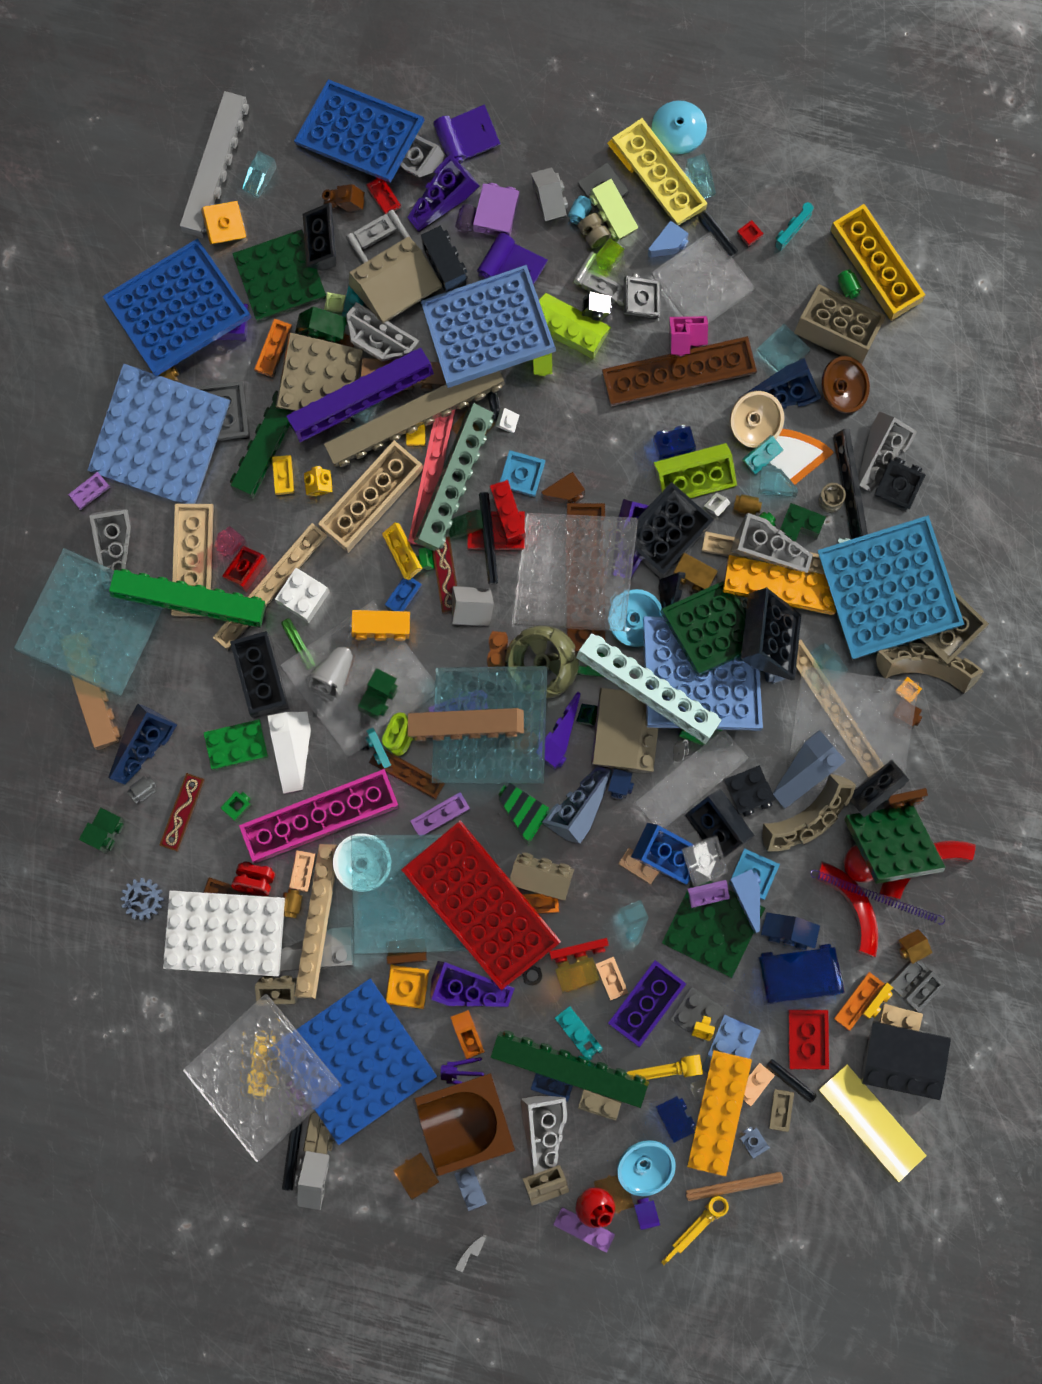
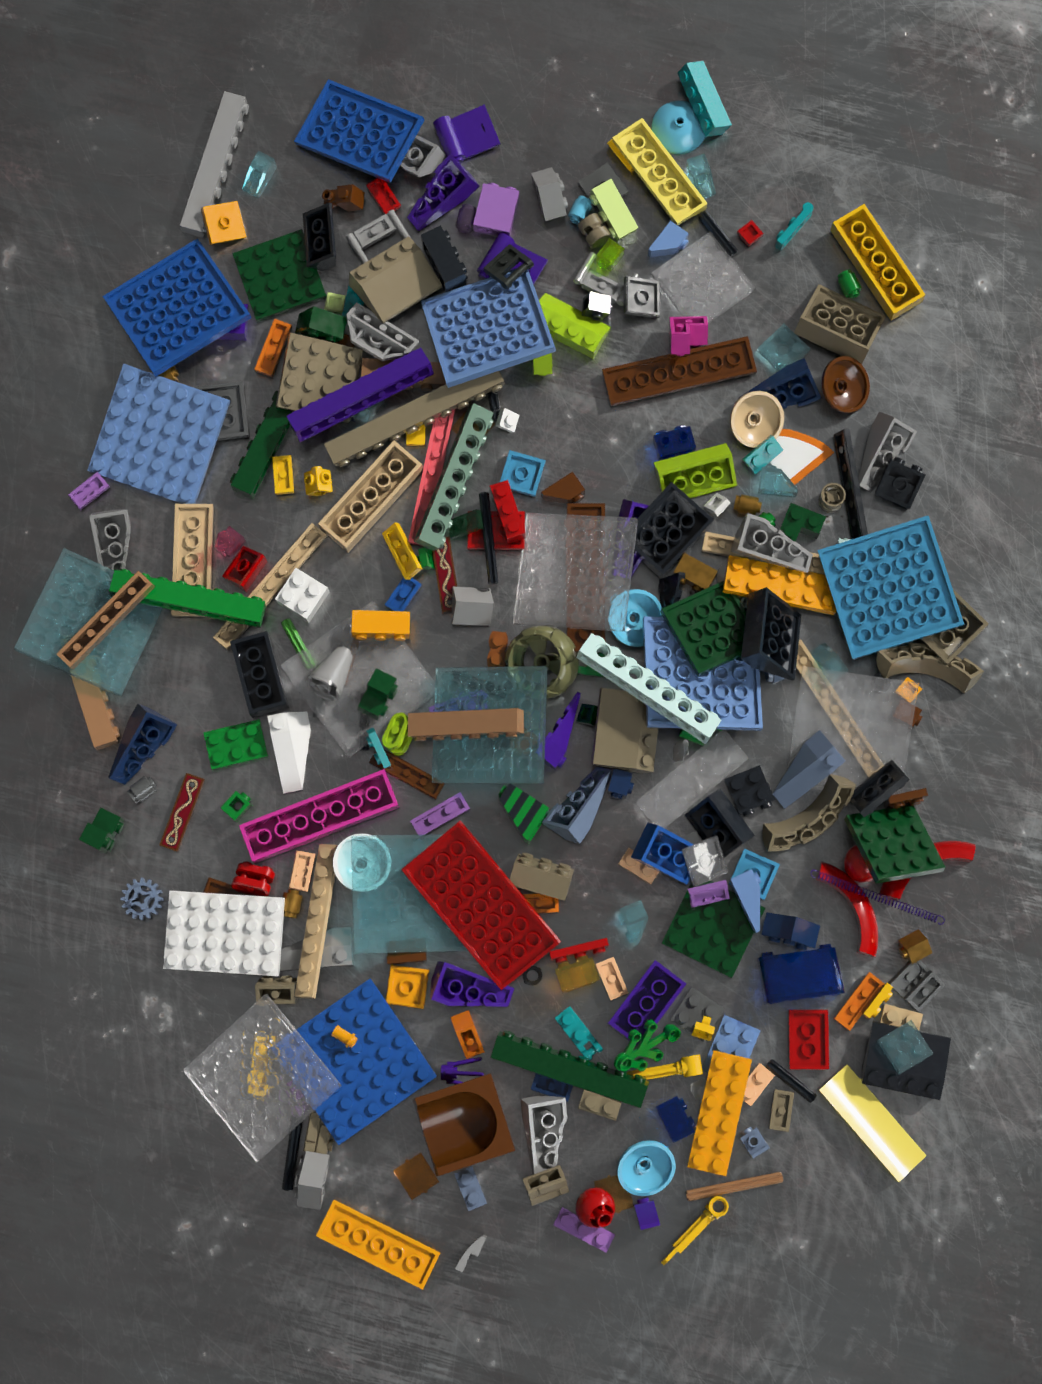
(105, 620): none -> medium nougat brick
(344, 1036): none -> light orange pin
(378, 1244): none -> light orange plate
(504, 262): none -> pearl dark grey plate
(625, 1060): none -> green plant
(704, 99): none -> teal brick
(905, 1047): none -> clear light blue plate

